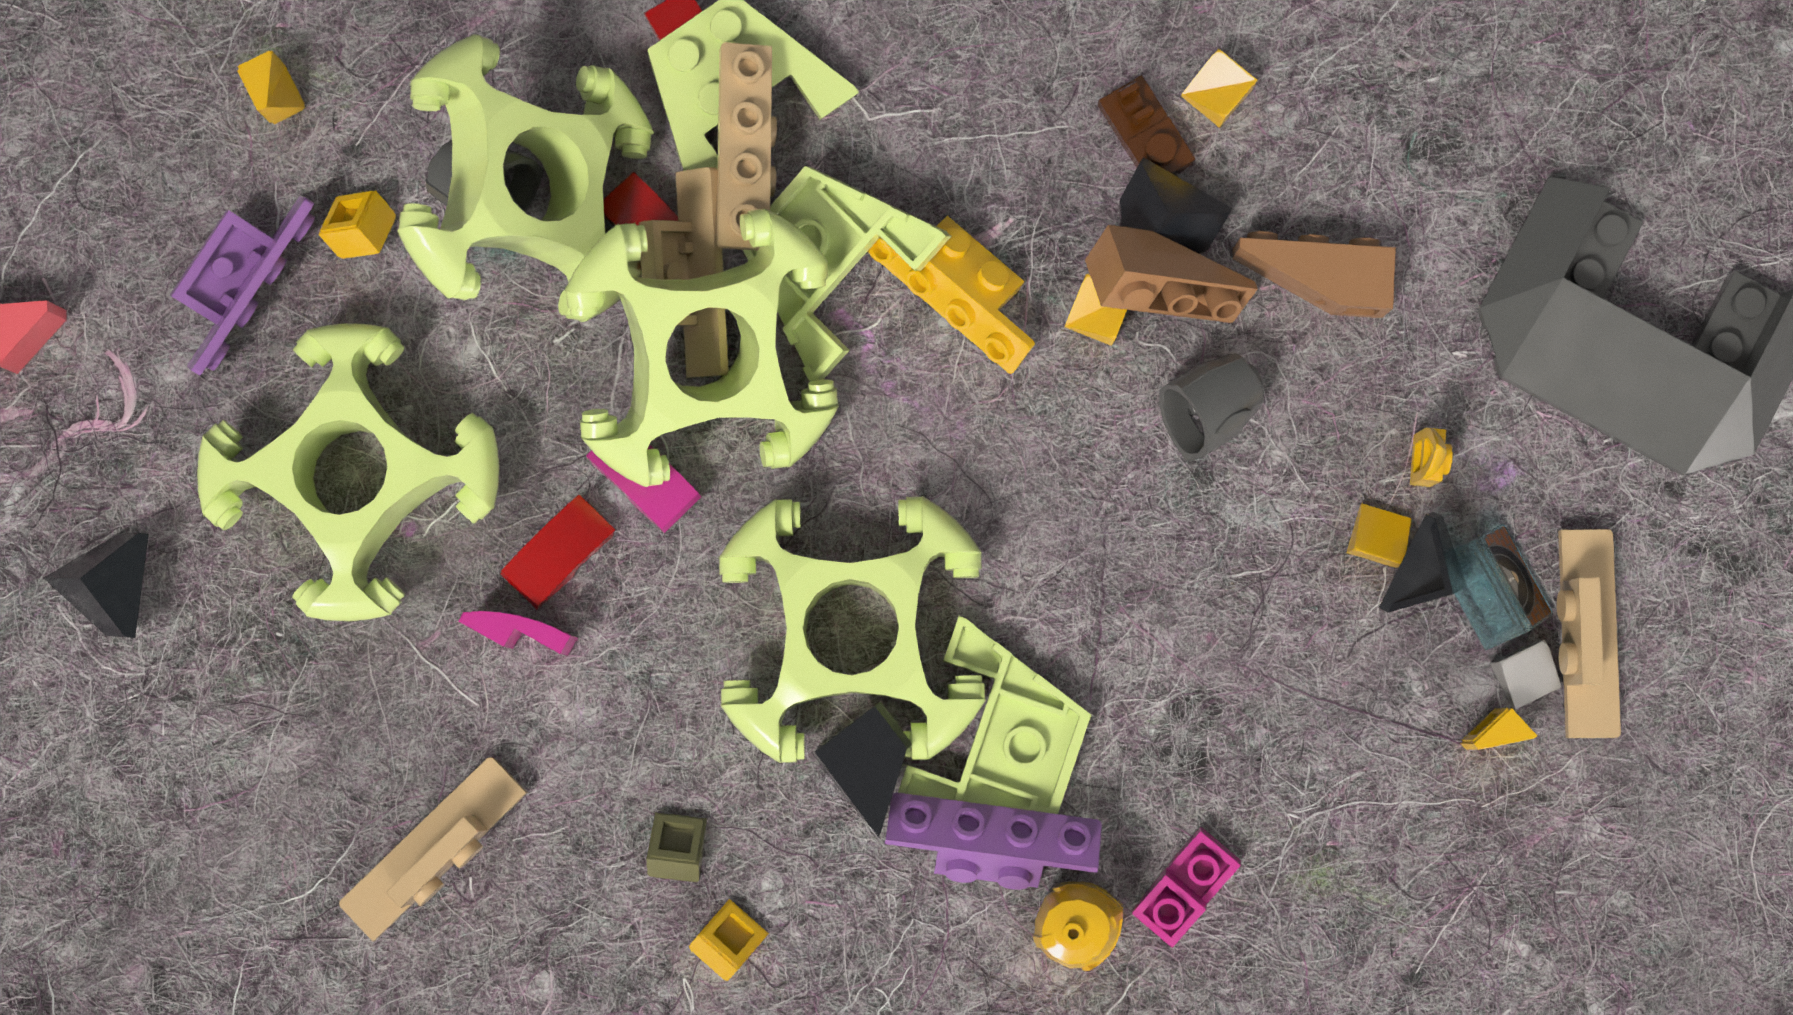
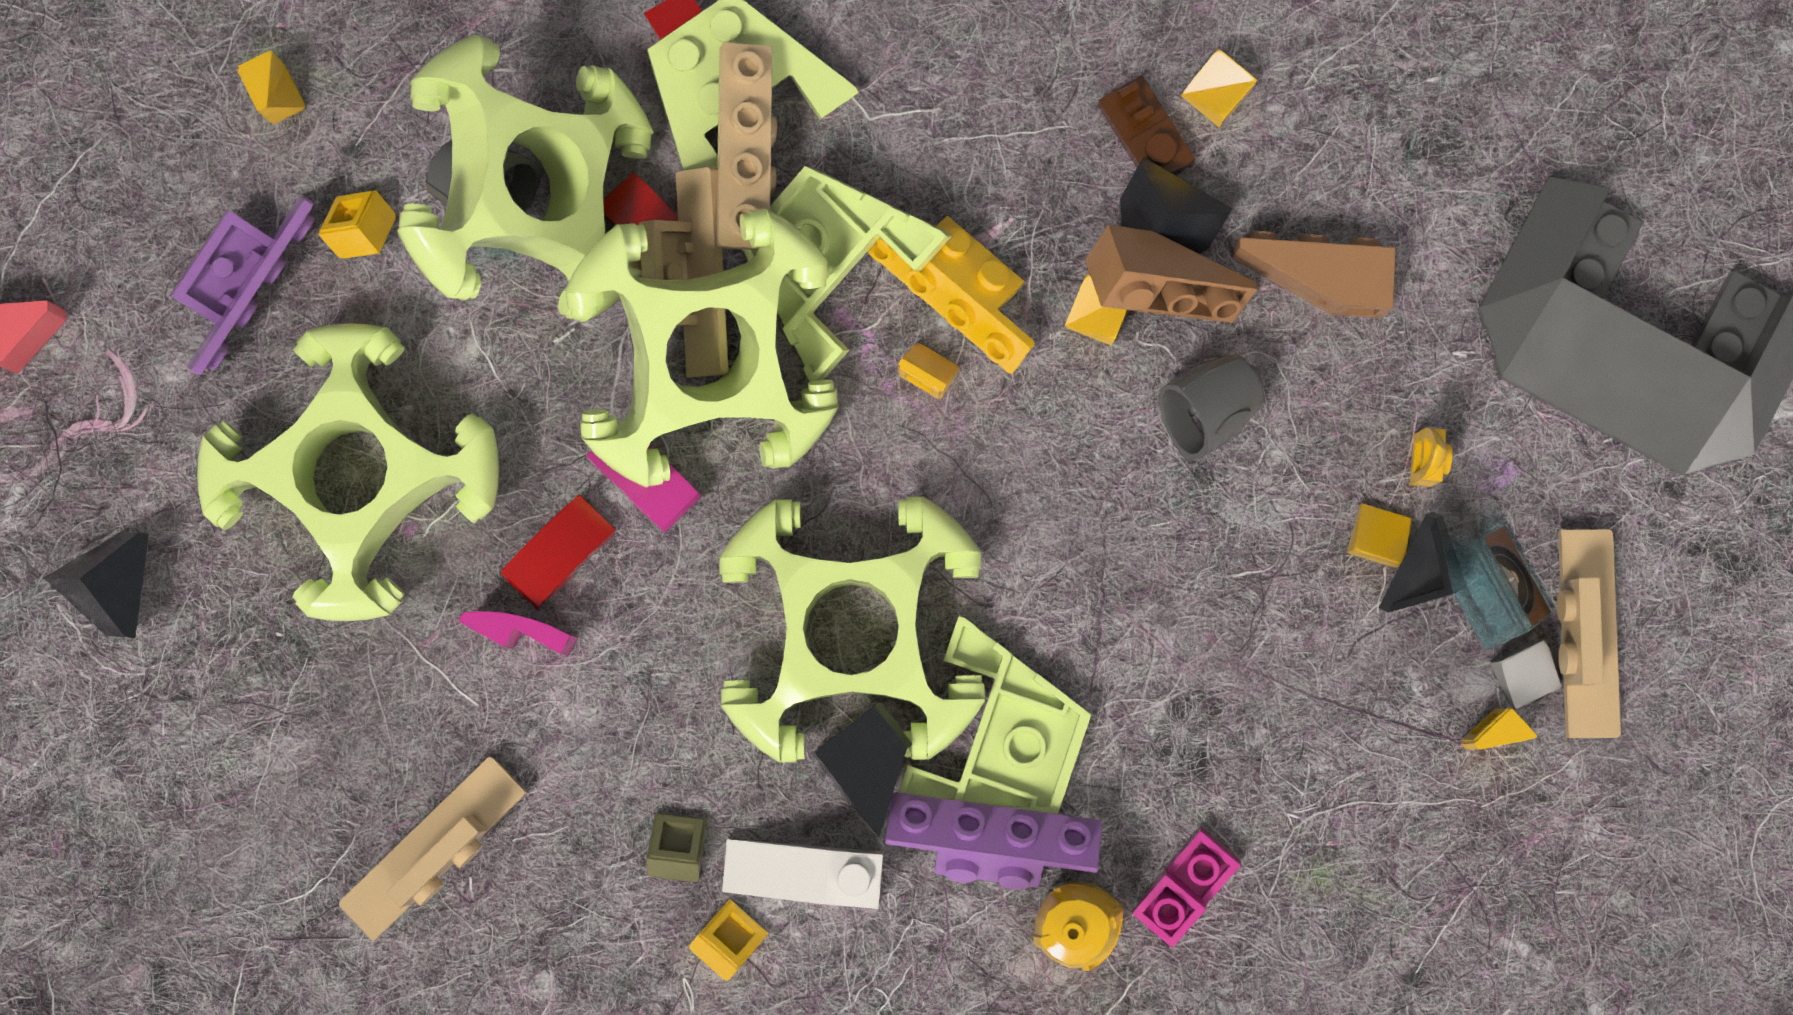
(803, 873): none -> white slope
(927, 370): none -> yellow slope

